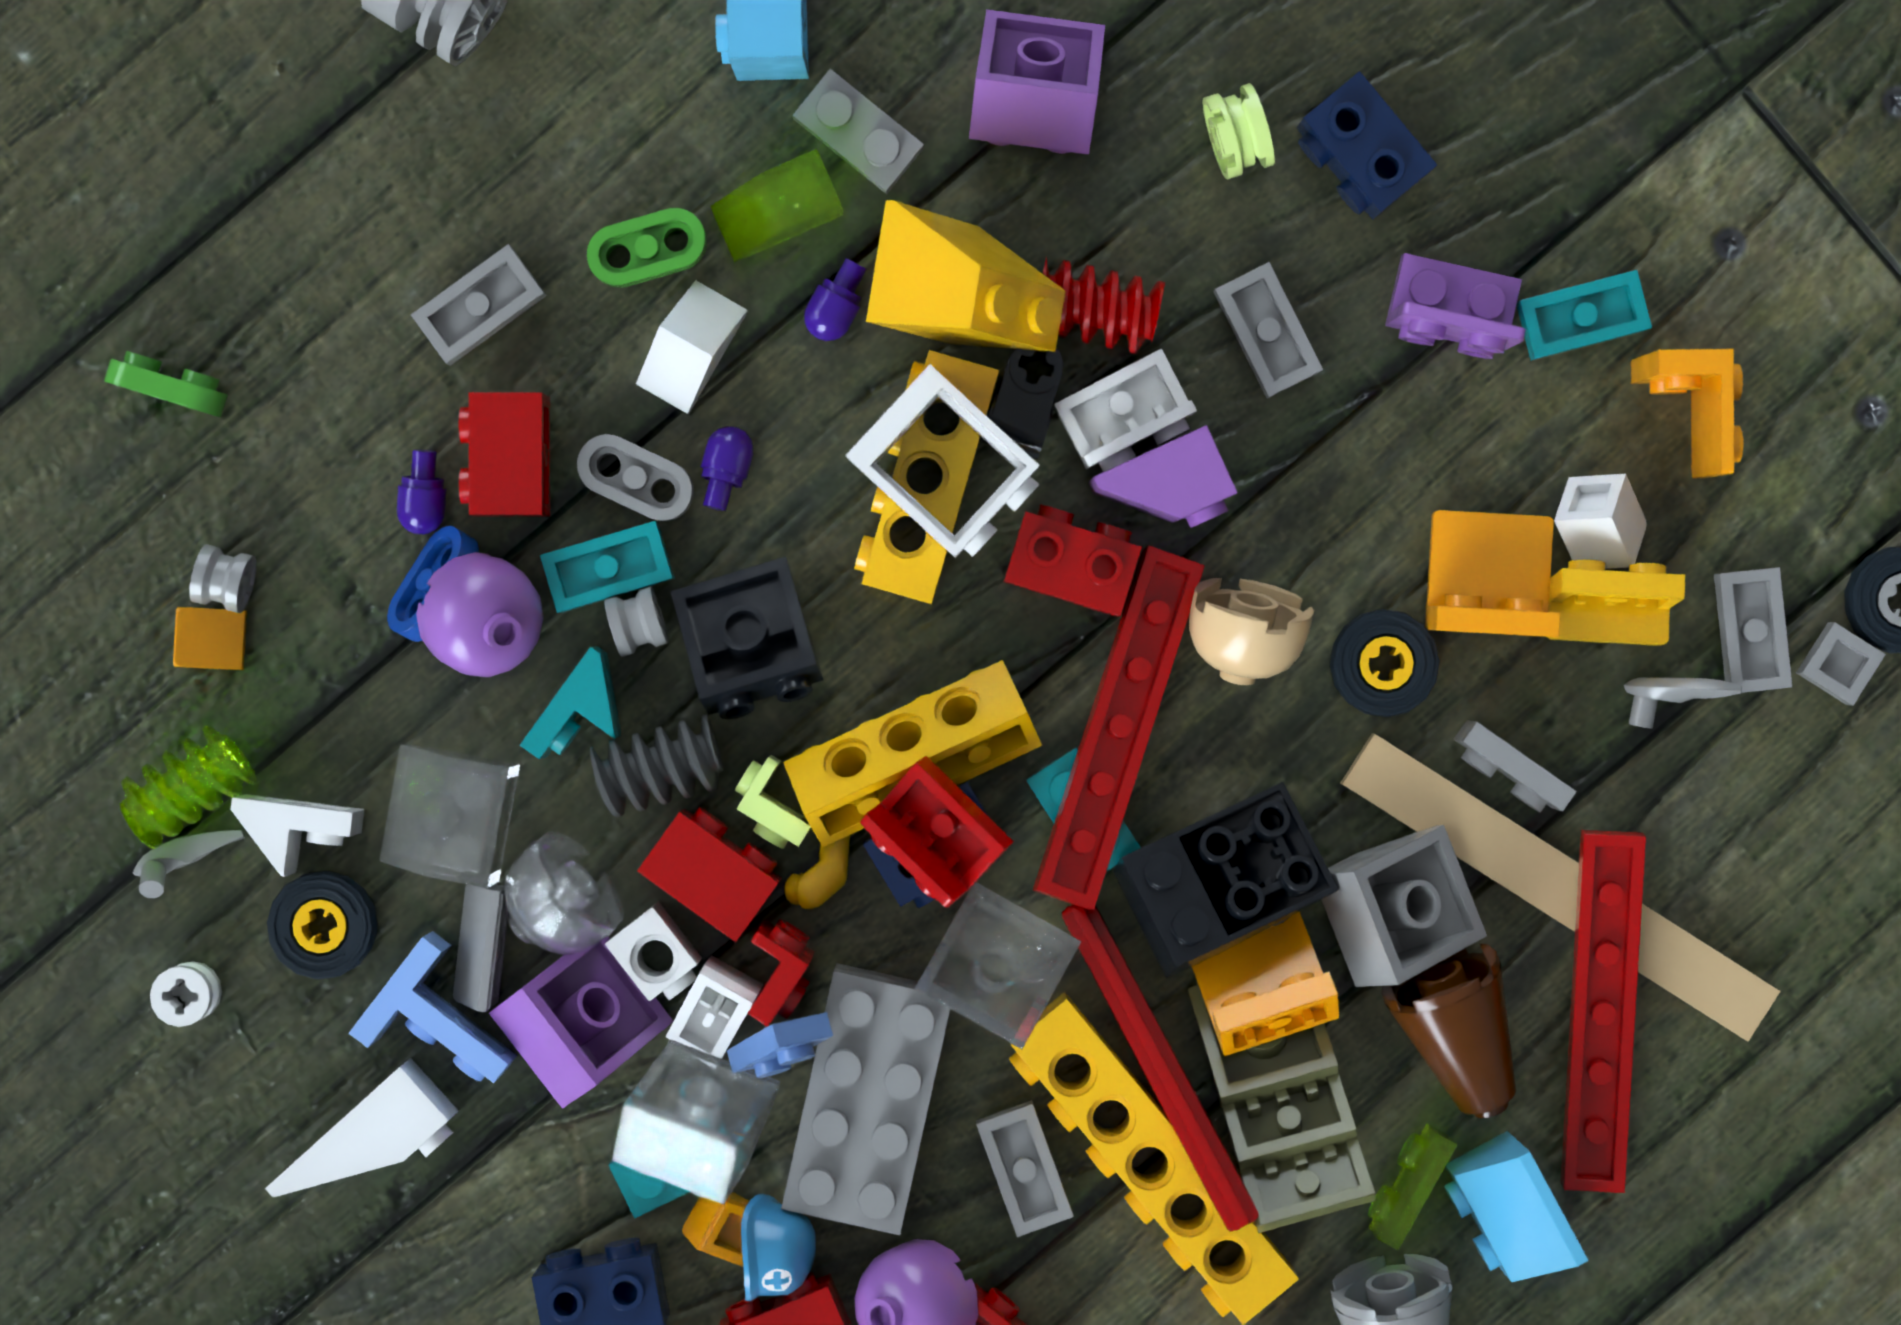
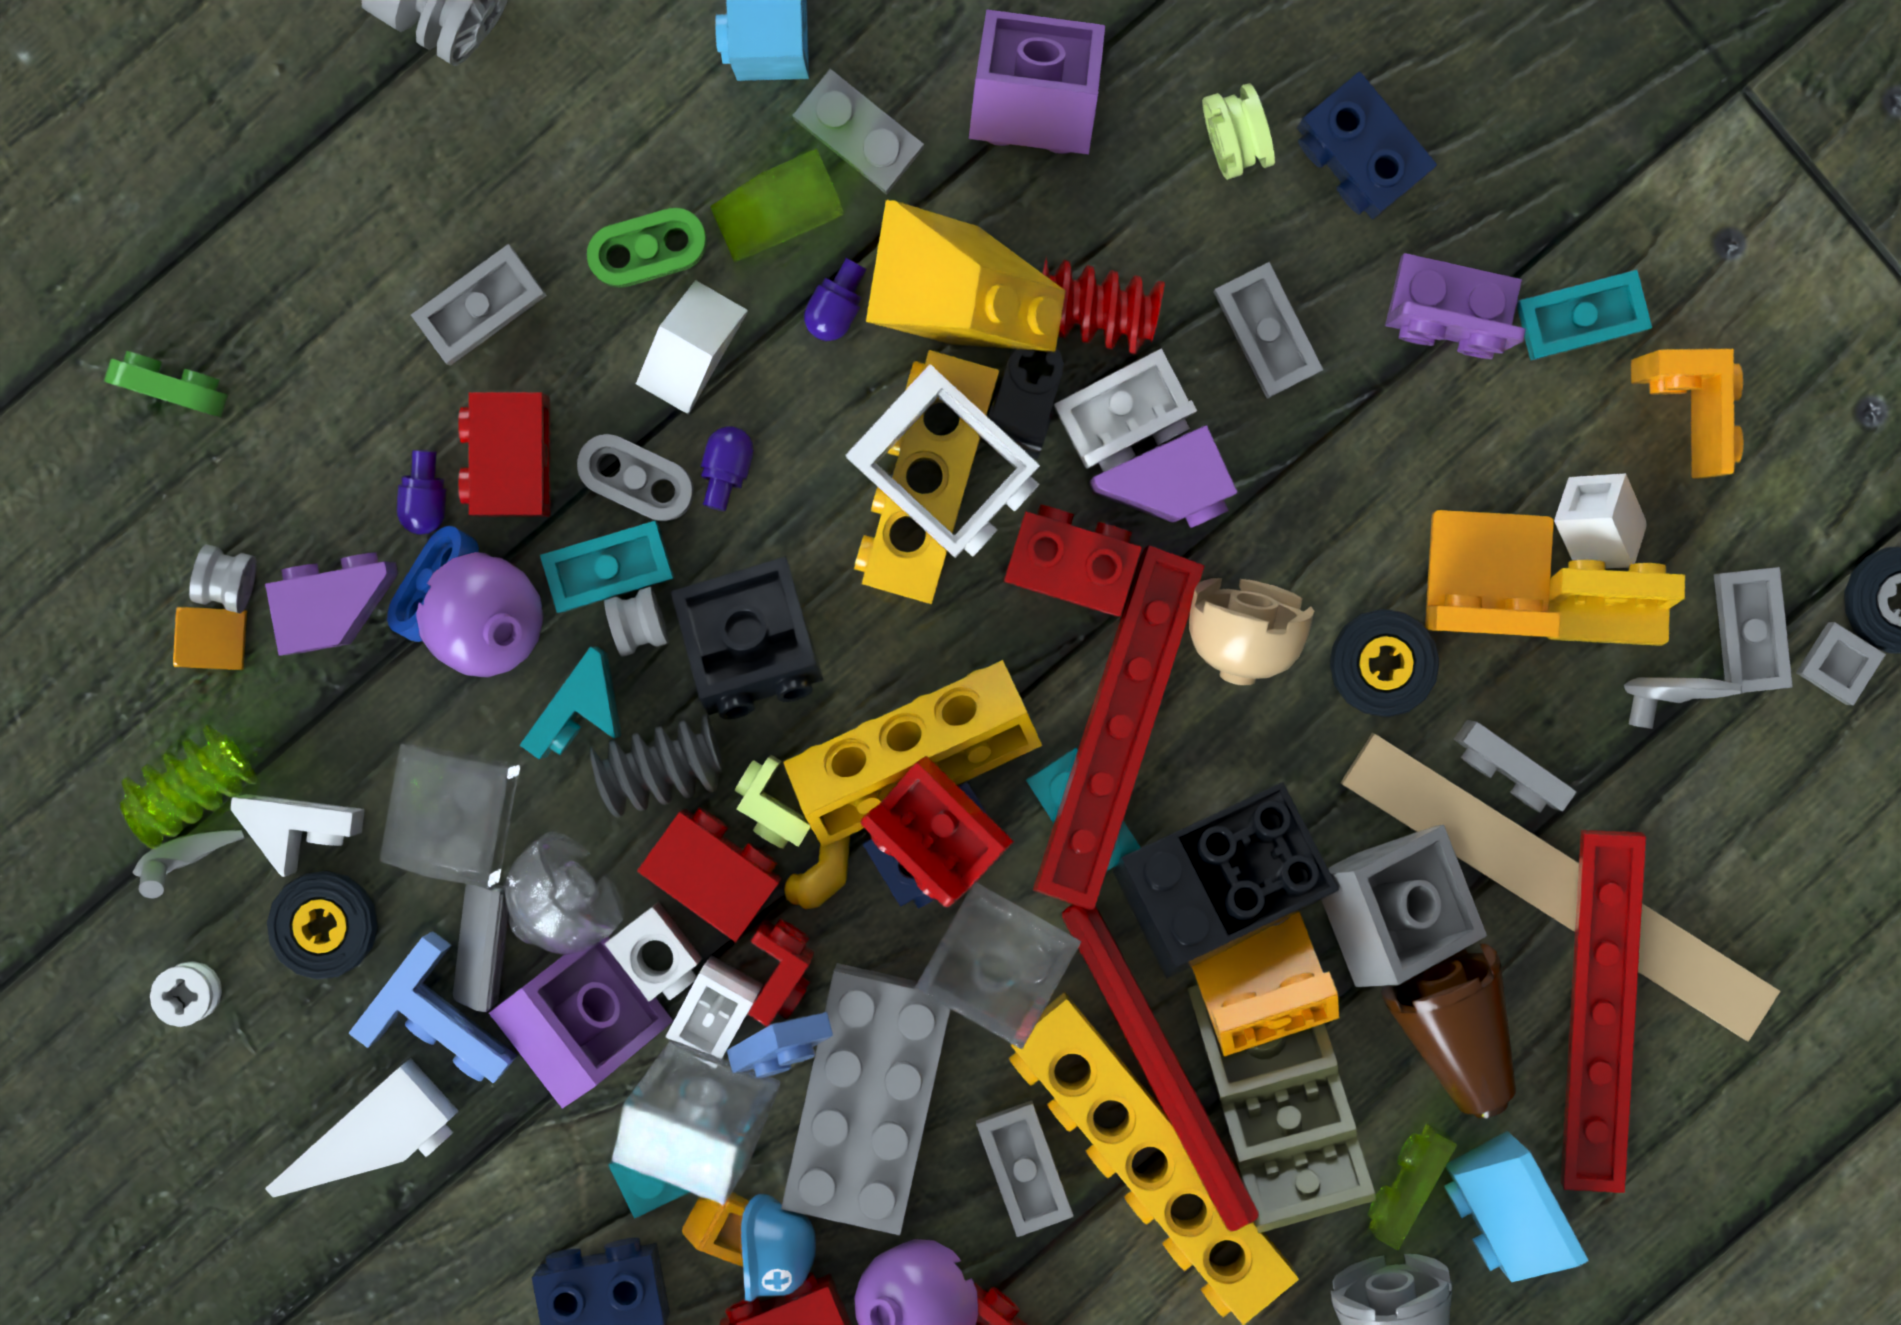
(329, 607): none -> medium lavender slope

